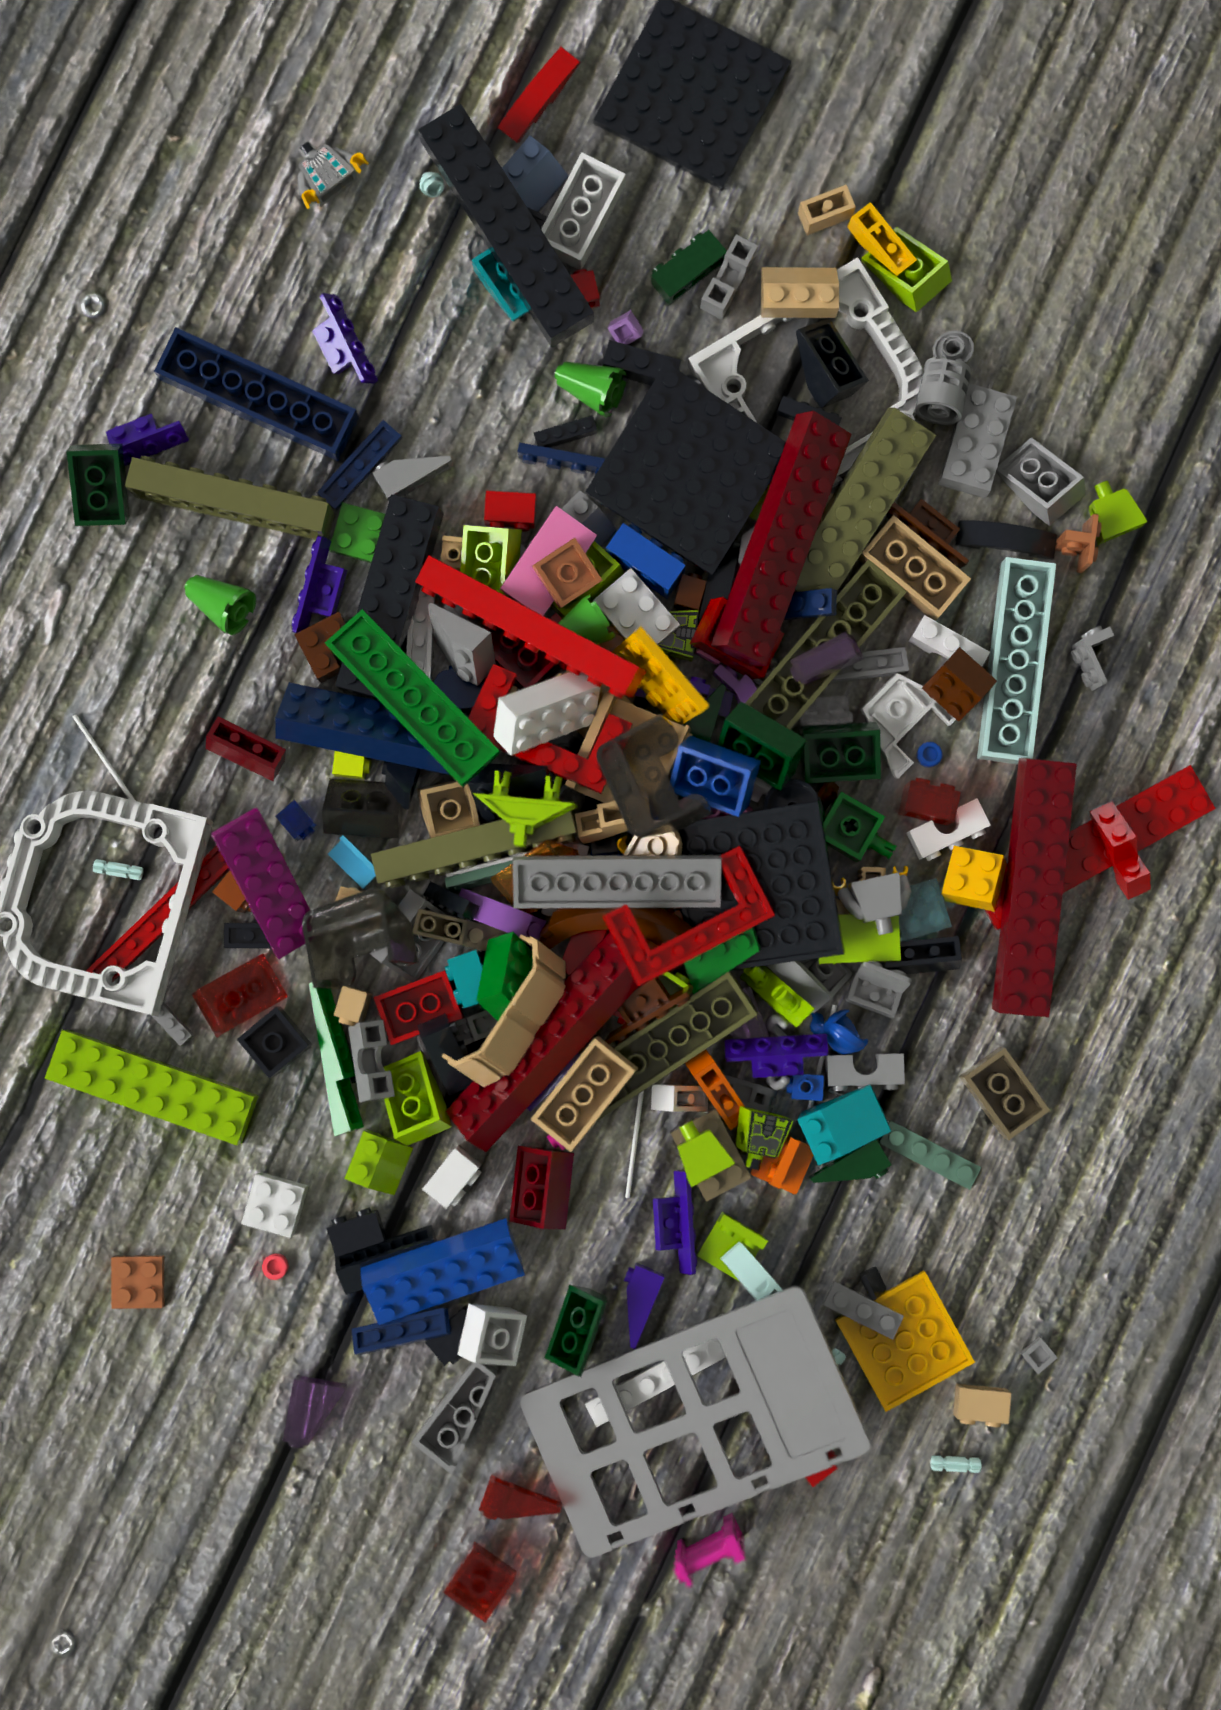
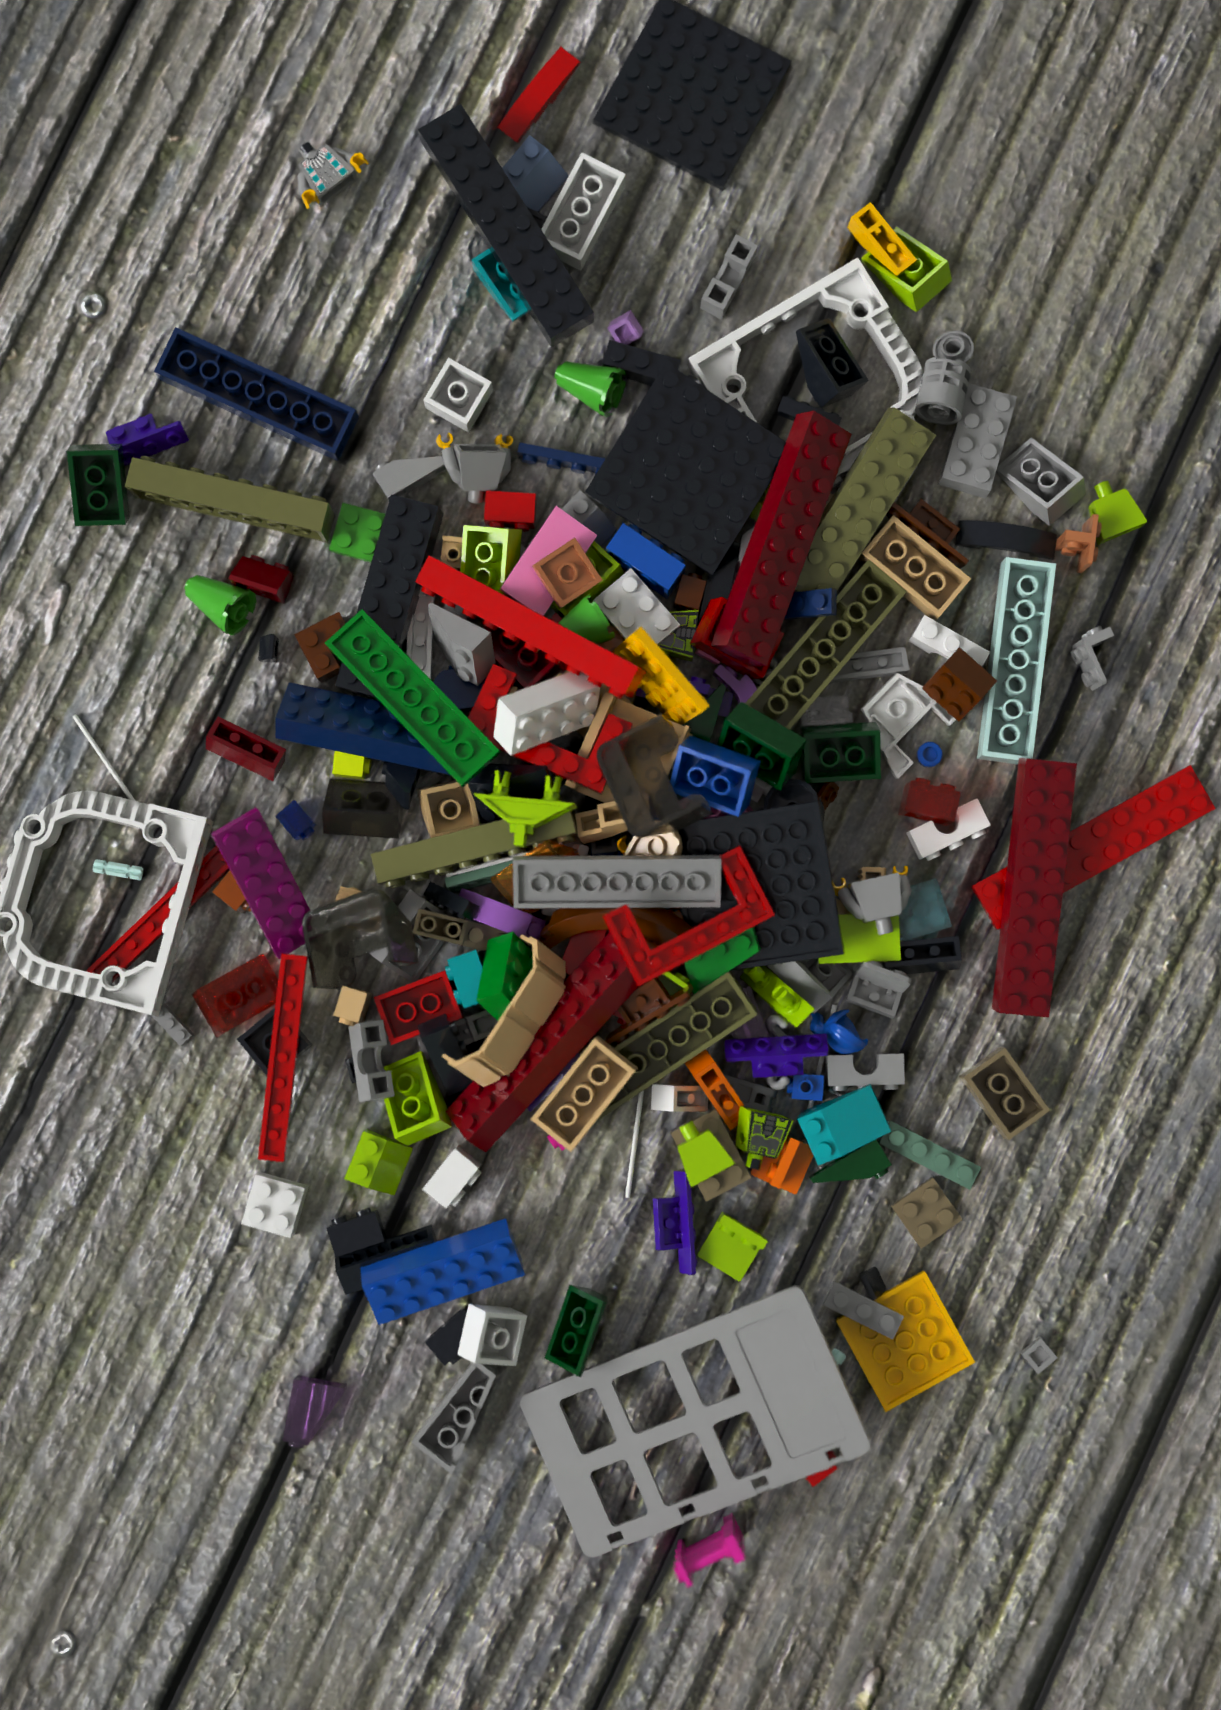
(137, 1282): nougat plate -> none
(151, 1087): lime brick -> none
(244, 936): black plate -> none
(262, 579): none -> dark red slope
(268, 648): none -> black slope
(275, 1266): coral tile -> none
(283, 1058): none -> red plate
(321, 587): dark purple bracket -> none
(336, 1063): green slope -> none
(341, 343): dark purple bracket -> none
(353, 862): medium azure panel -> none
(359, 465): dark blue plate -> none
(401, 1331): dark blue plate -> none
(431, 184): light aqua plate -> none
(458, 395): none -> white brick
(477, 466): none -> light grey torso
(480, 1582): clear red brick -> none
(510, 1501): clear red slope -> none
(541, 1187): dark red slope -> none
(566, 432): black piece -> none
(587, 285): red brick -> none
(641, 1291): dark purple slope -> none
(656, 1379): white plate -> none
(688, 266): dark green brick -> none
(750, 1272): light aqua slope -> none
(799, 292): tan slope -> none
(826, 209): tan brick -> none
(826, 659): clear purple slope -> none
(865, 823): green brick -> none
(926, 1212): none -> dark tan plate
(955, 1464): light aqua axle -> none
(974, 878): yellow brick -> none
(982, 1404): tan brick -> none
(1121, 845): red arch -> none

